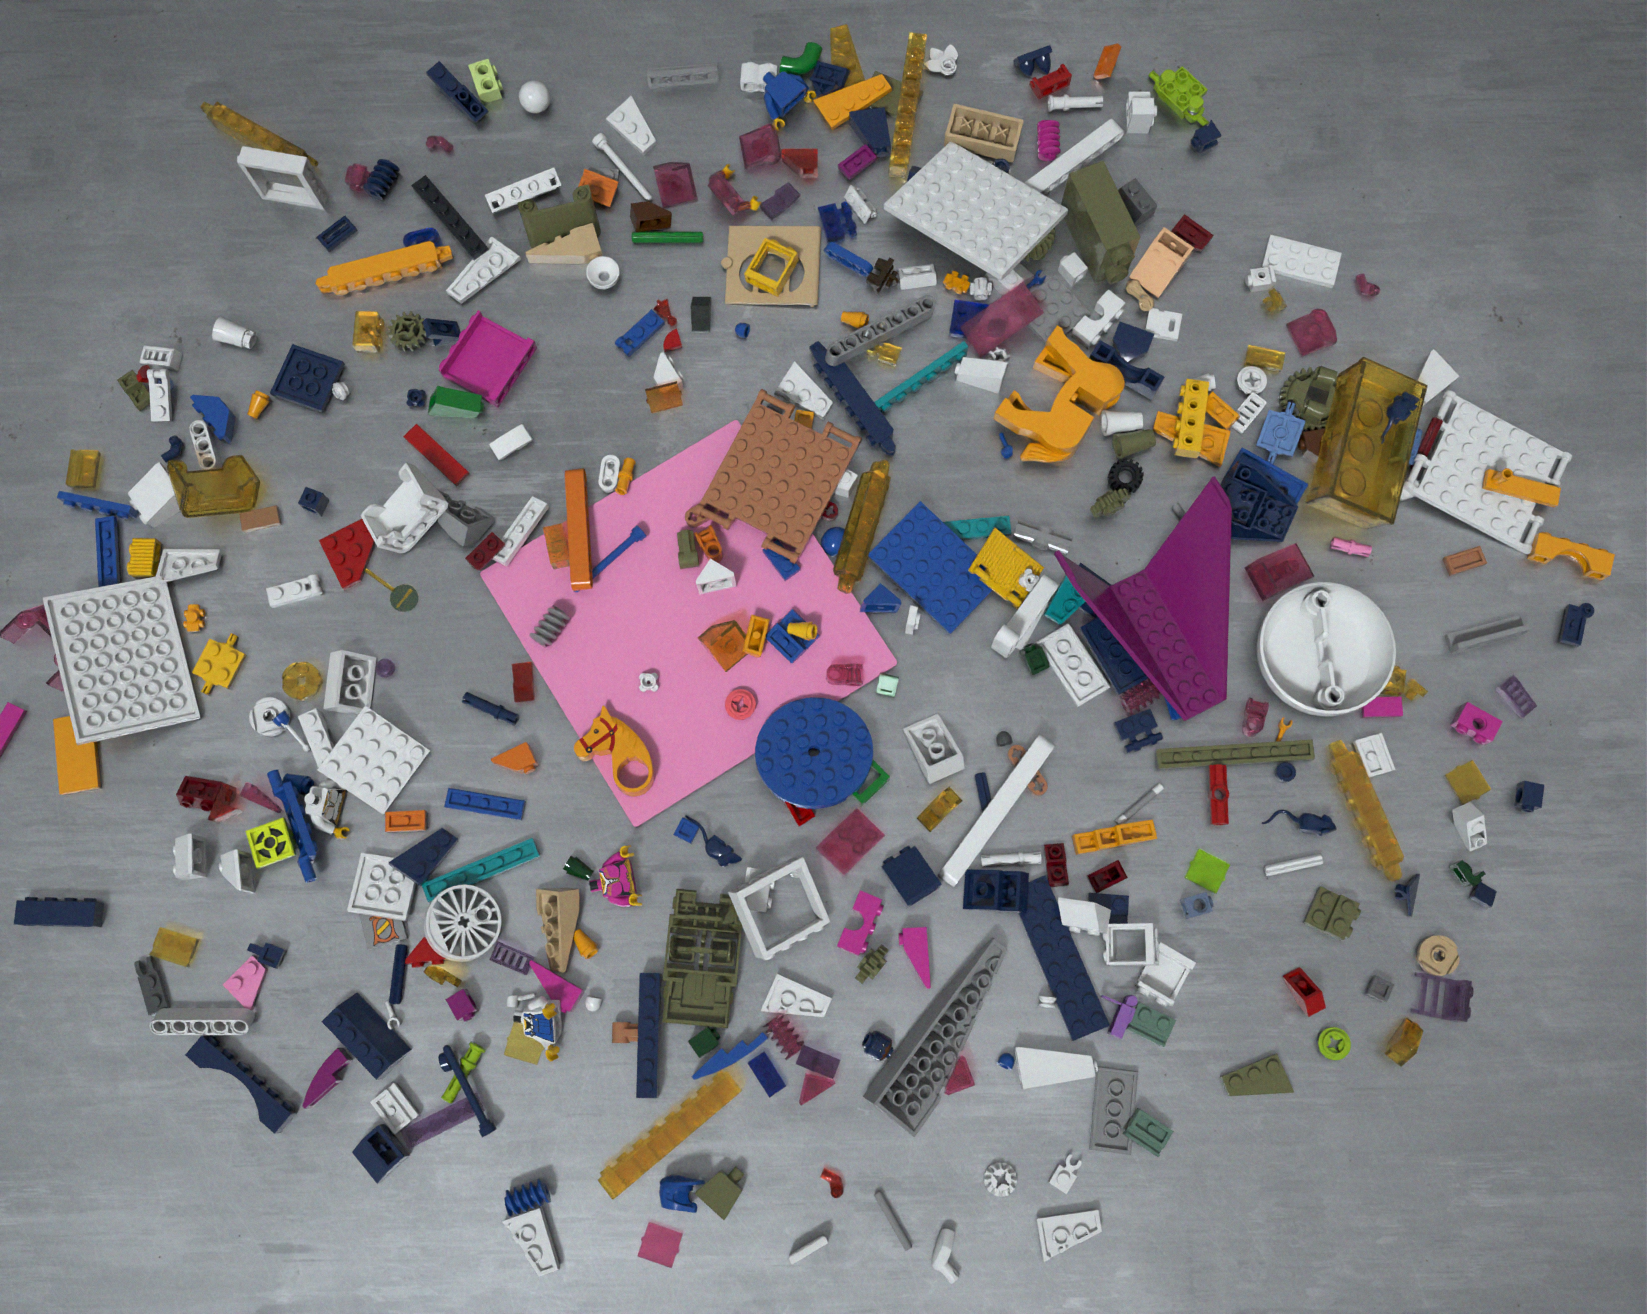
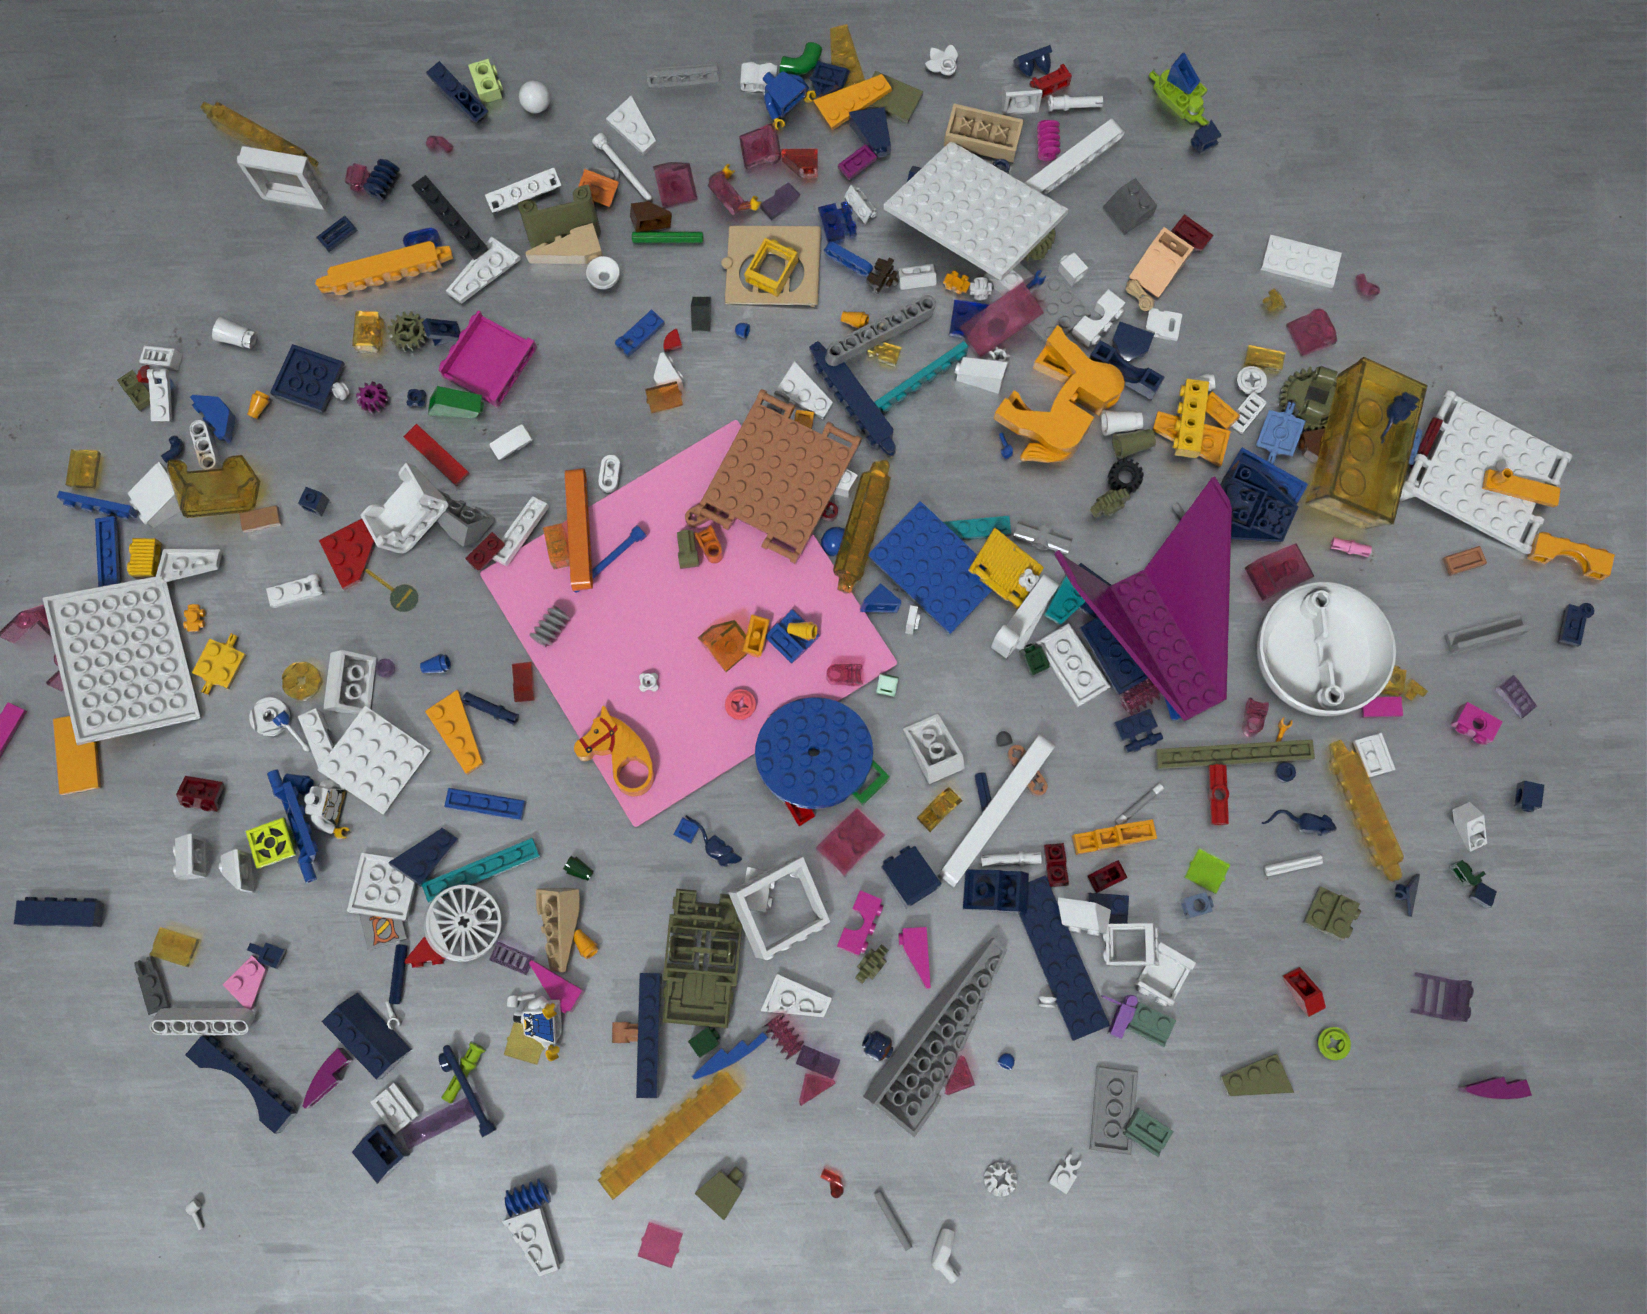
(192, 1209): none -> white hand
(221, 809): clear red slope -> none
(255, 795): clear pink slope -> none
(364, 397): none -> magenta gear
(405, 821): orange plate -> none
(437, 664): none -> blue cone
(441, 975): clear yellow slope -> none
(454, 727): none -> light orange wing
(462, 1005): magenta brick -> none
(518, 759): orange slope -> none
(592, 1003): white hinge -> none
(617, 880): torso -> none
(625, 476): light orange pin -> none
(664, 309): clear red piece -> none
(675, 1192): blue helmet -> none
(714, 578): white slope -> none
(766, 1074): clear blue plate -> none
(781, 563): blue plate -> none
(808, 1248): white tile -> none
(907, 105): clear yellow brick -> none
(1020, 99): none -> white slope
(1051, 1067): white slope -> none
(1066, 1230): white wing -> none
(1100, 223): olive brick -> none
(1107, 61): orange plate -> none
(1140, 112): white brick -> none
(1183, 75): none -> blue slope
(1261, 284): white brick -> none
(1380, 989): flat silver plate -> none
(1404, 1042): clear yellow slope -> none
(1426, 959): tan plate -> none
(1436, 374): white slope -> none
(1467, 782): clear yellow piece -> none
(1498, 1088): none -> magenta slope

